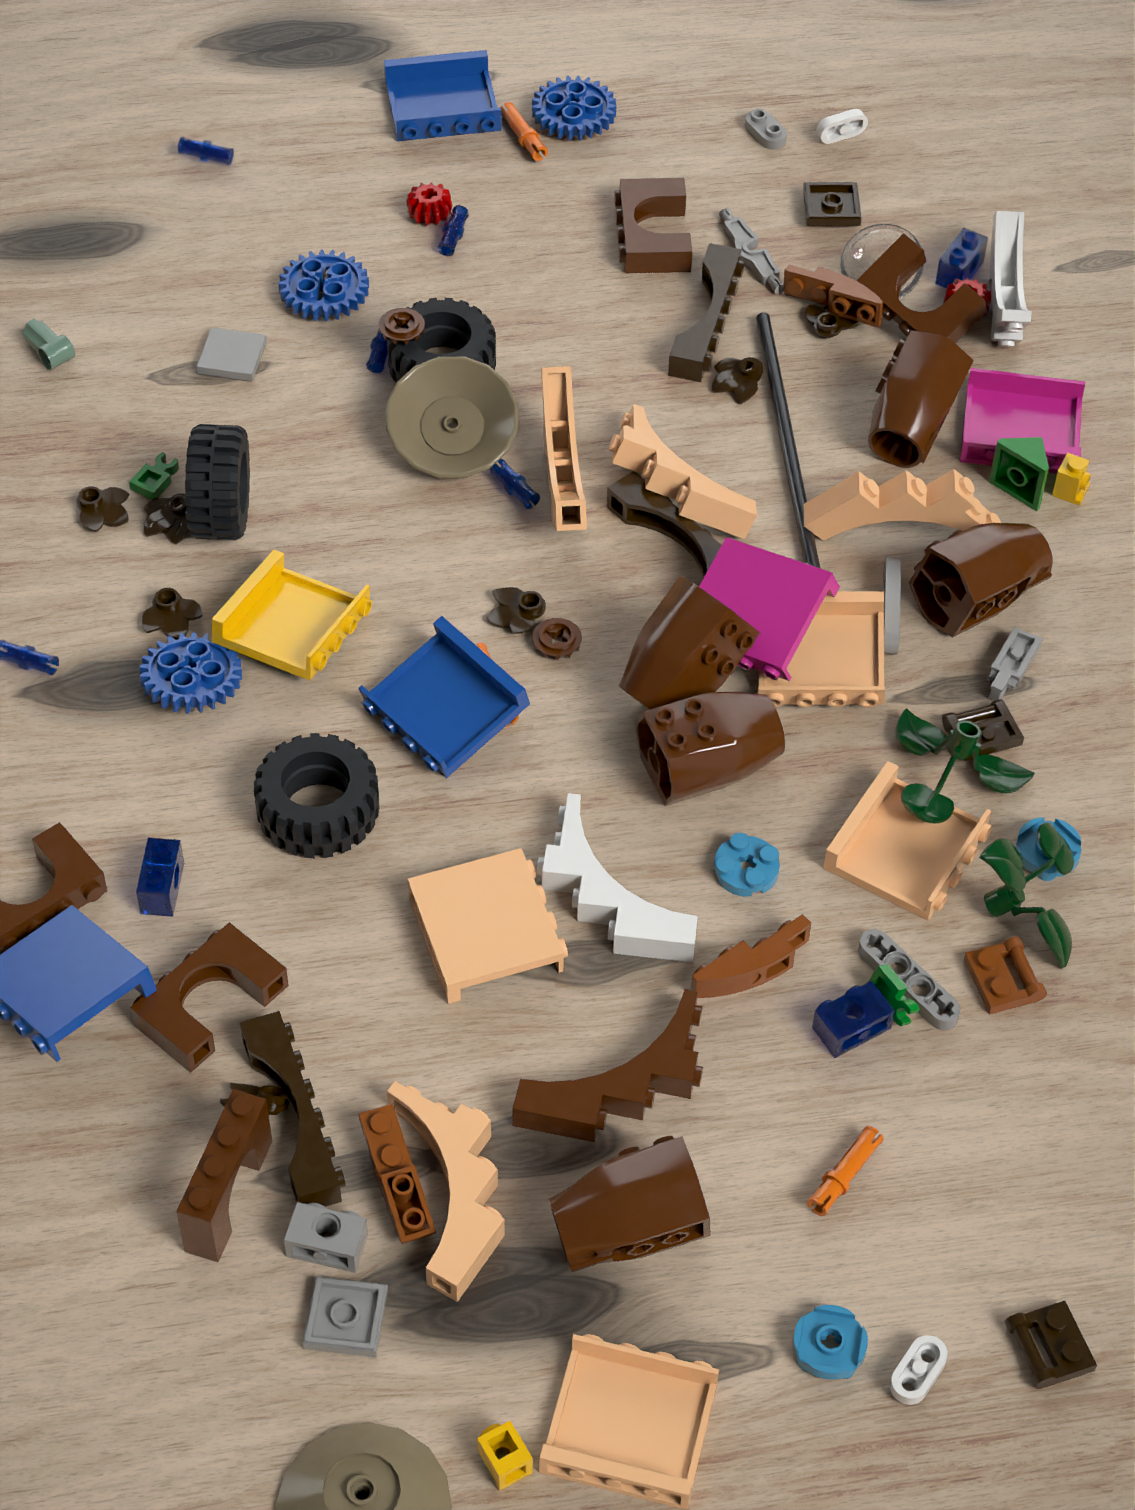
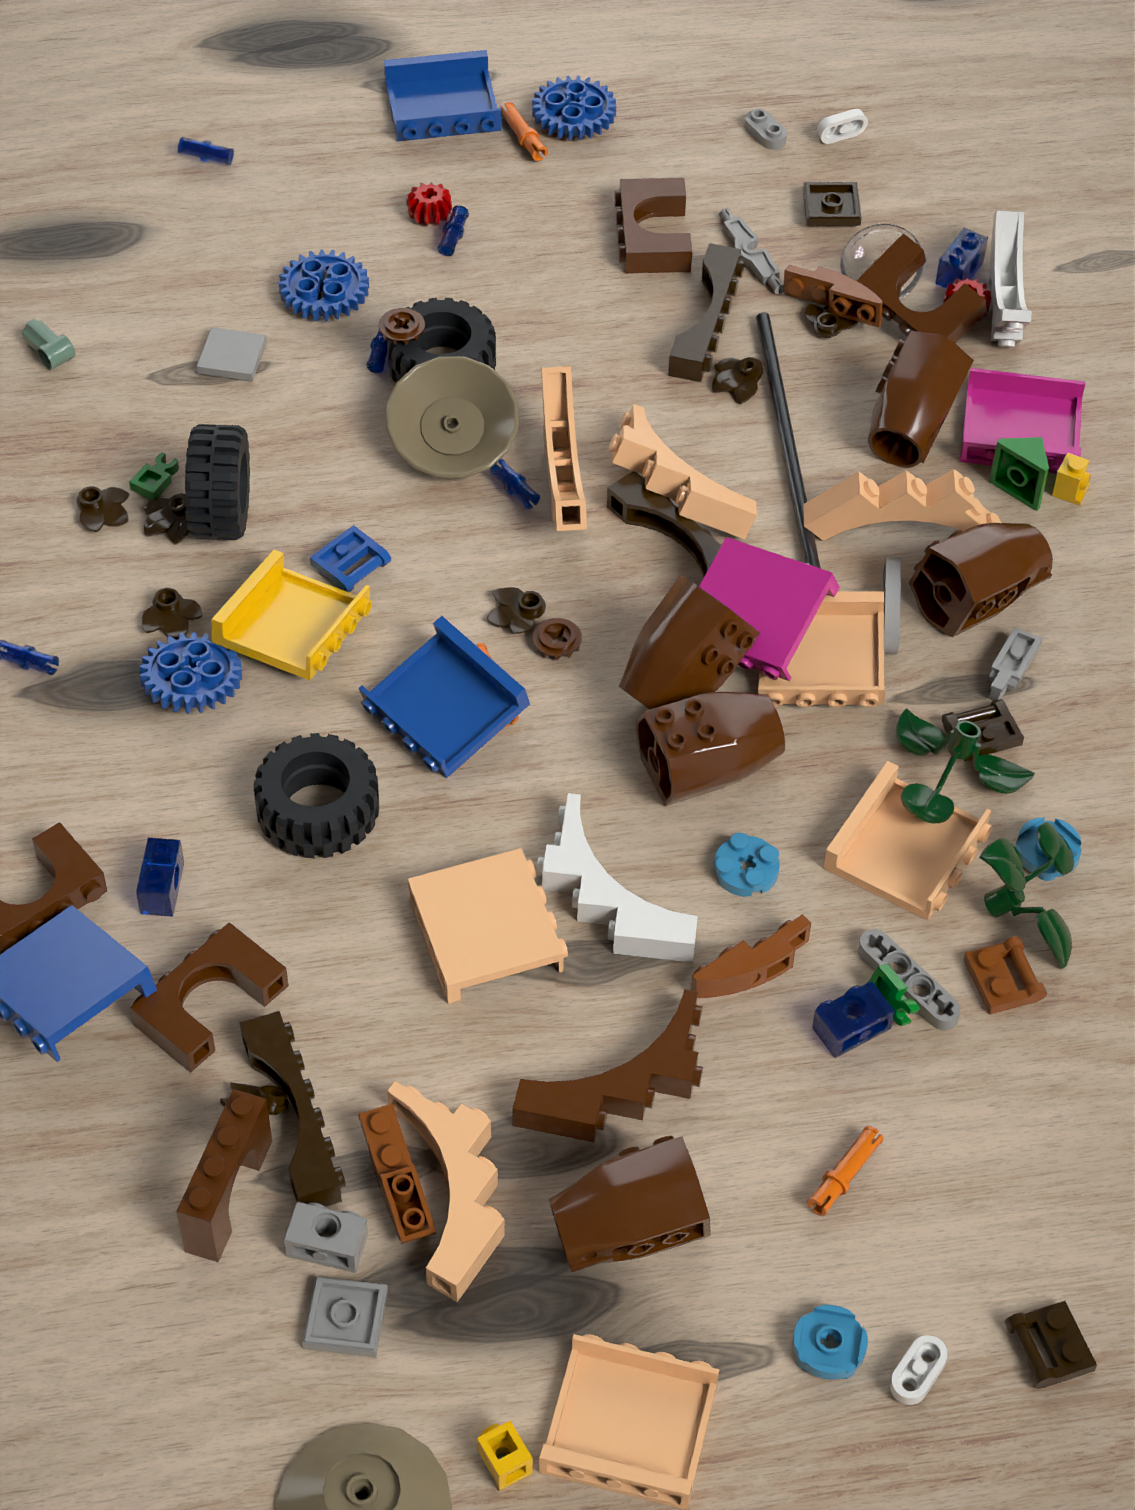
(345, 552): none -> blue plate

